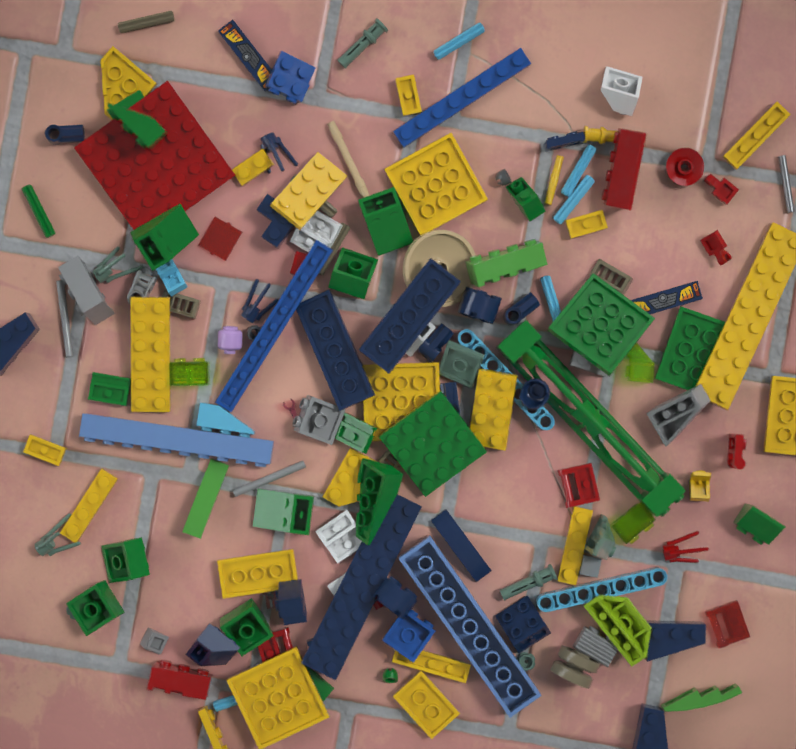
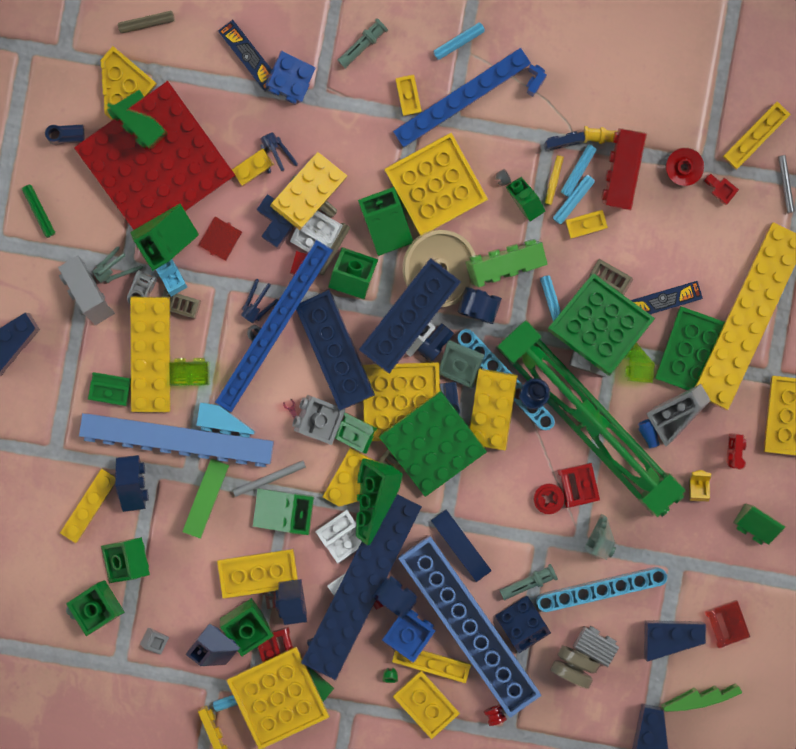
(44, 450): yellow plate -> none
(47, 544): sand green plant -> none
(64, 318): light grey bar -> none
(131, 483): none -> dark blue brick
(180, 680): red wedge -> none
(230, 339): lavender head -> none
(338, 138): tan piece -> none
(495, 715): none -> red wheel
(522, 308): dark blue piece -> none
(525, 656): sand green plate -> none
(535, 83): none -> blue bracket
(539, 500): none -> red gear
(574, 545): yellow plate -> none
(590, 566): light grey slope -> none
(621, 90): white slope -> none
(622, 625): lime wedge -> none
(633, 523): clear neon green brick -> none
(649, 433): none -> blue cone
(671, 551): red plant -> none
(715, 245): red plate -> none

